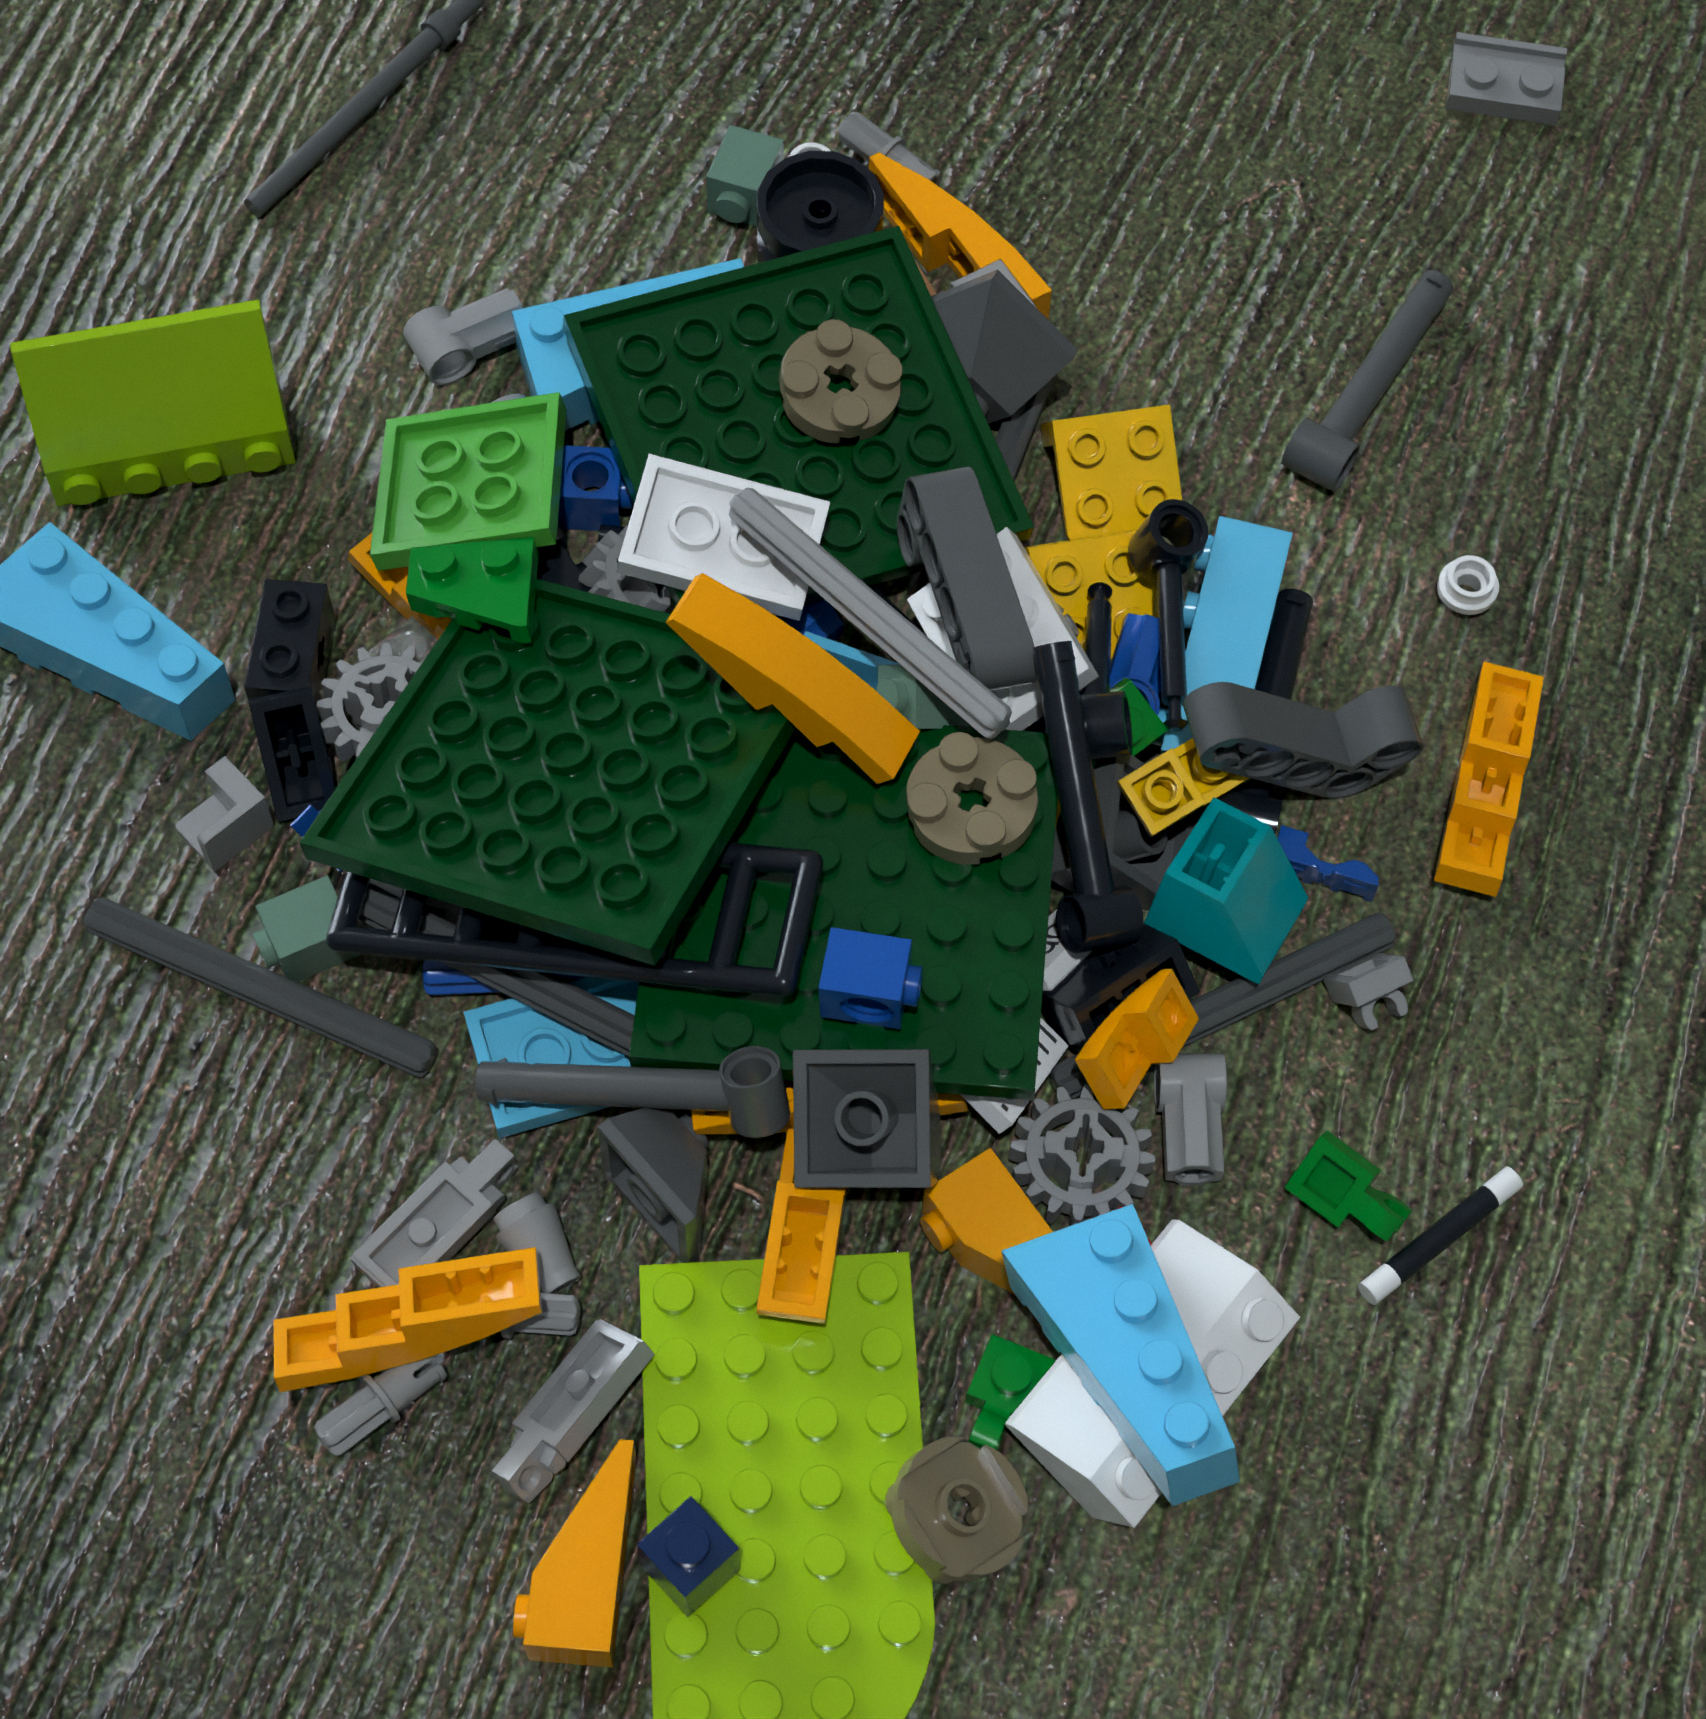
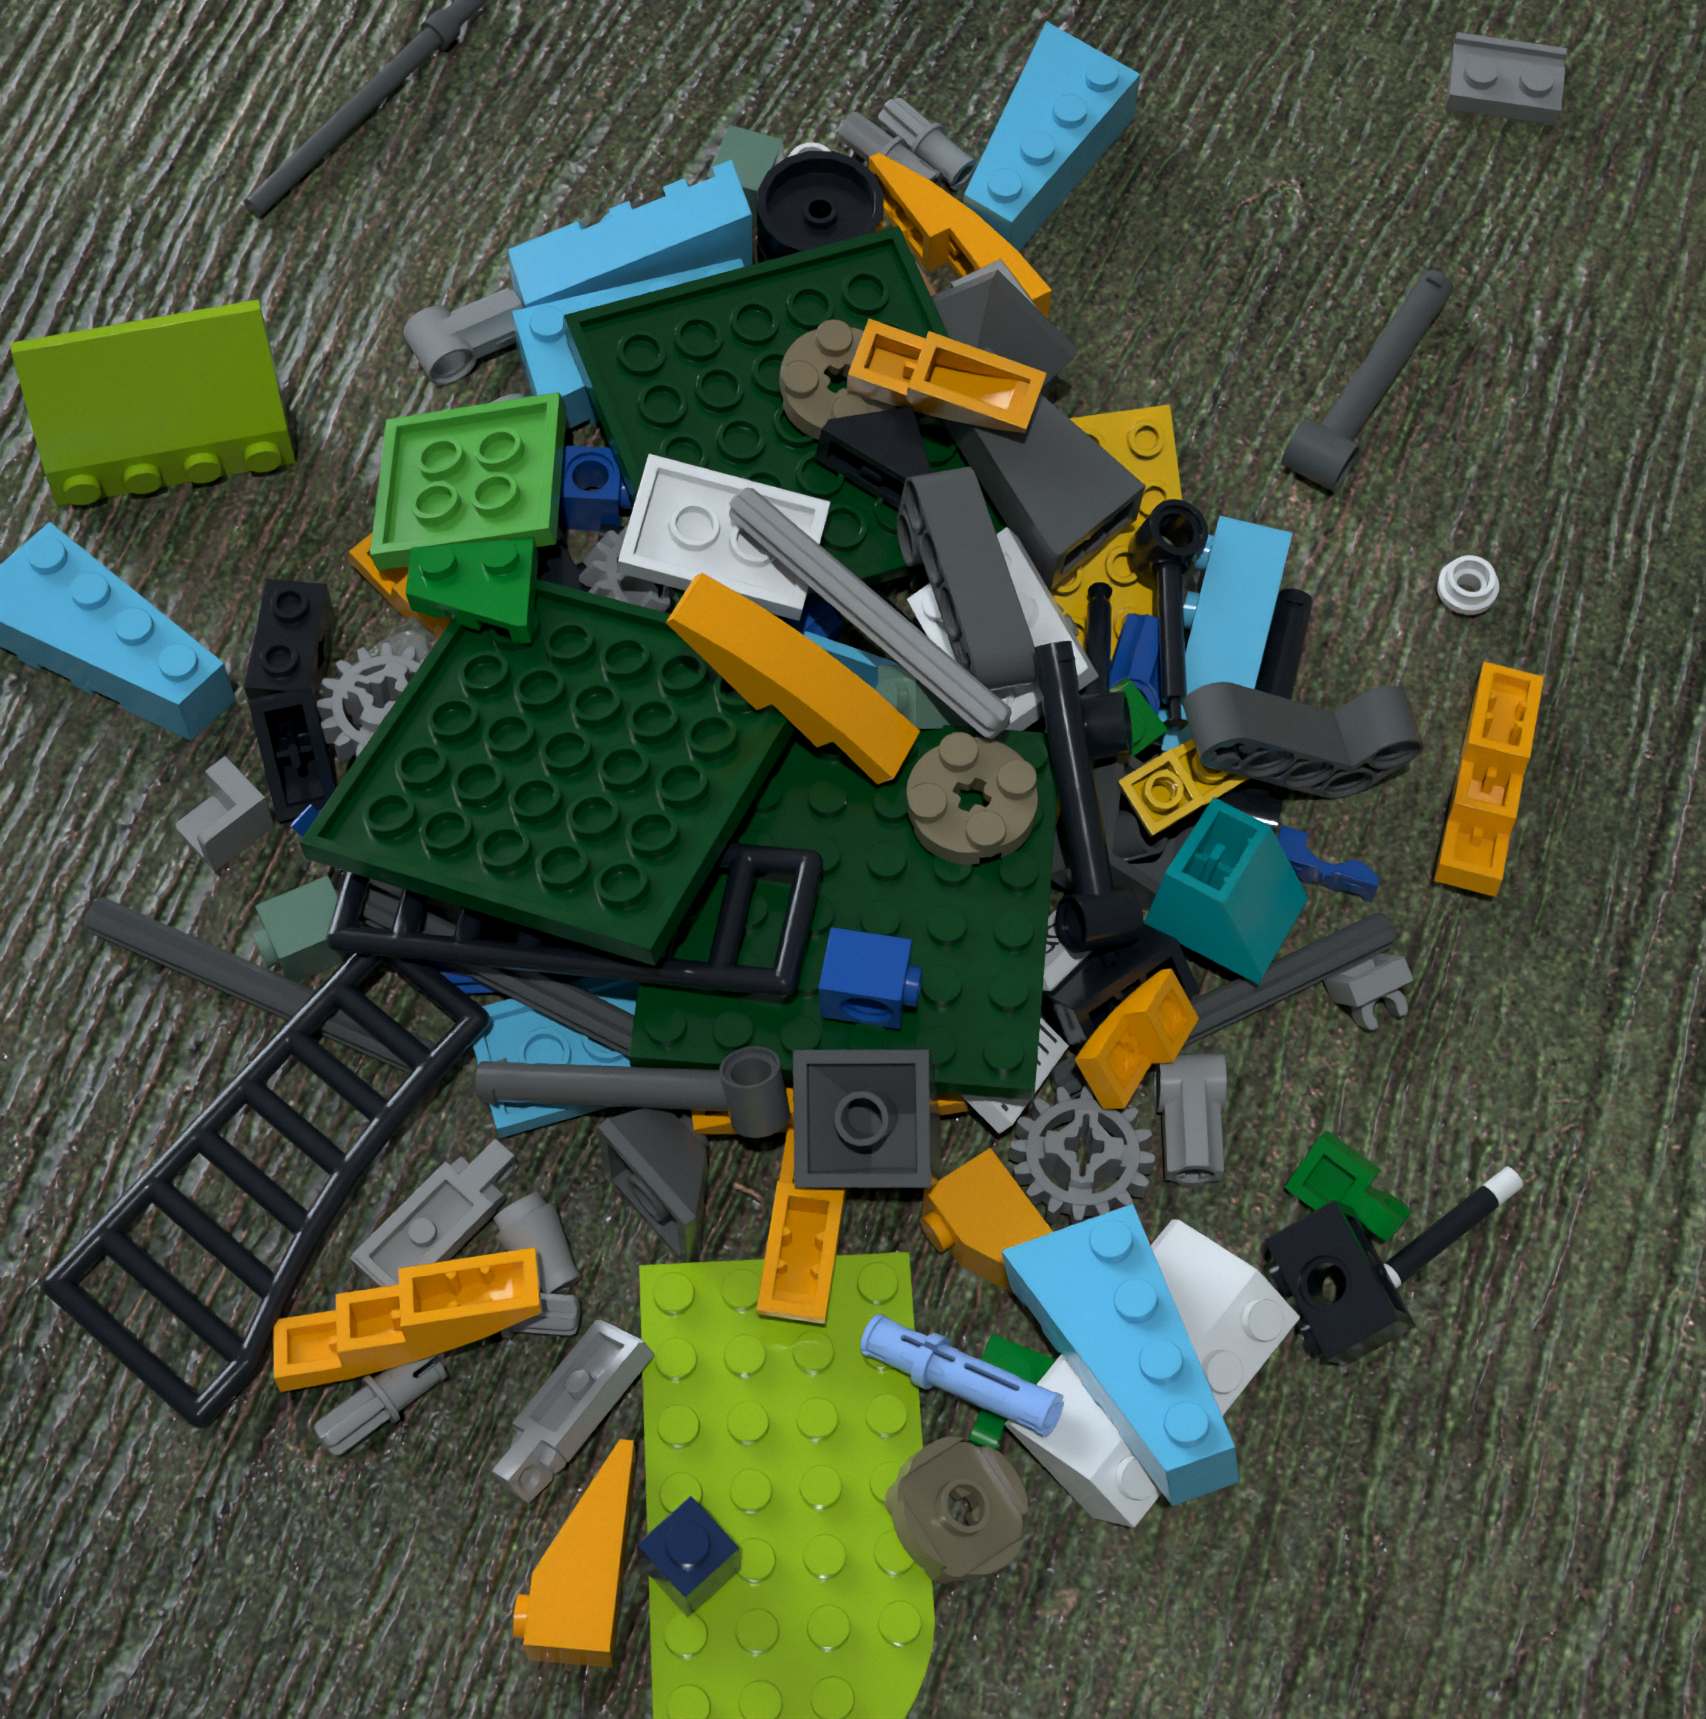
(307, 1226): none -> black bar
(631, 244): none -> medium azure wedge
(875, 450): none -> black slope
(928, 142): none -> light grey axle
(937, 1364): none -> light blue pin
(944, 378): none -> light orange slope
(1050, 133): none -> medium azure wedge
(1052, 487): none -> dark grey slope
(1370, 1308): none -> black brick

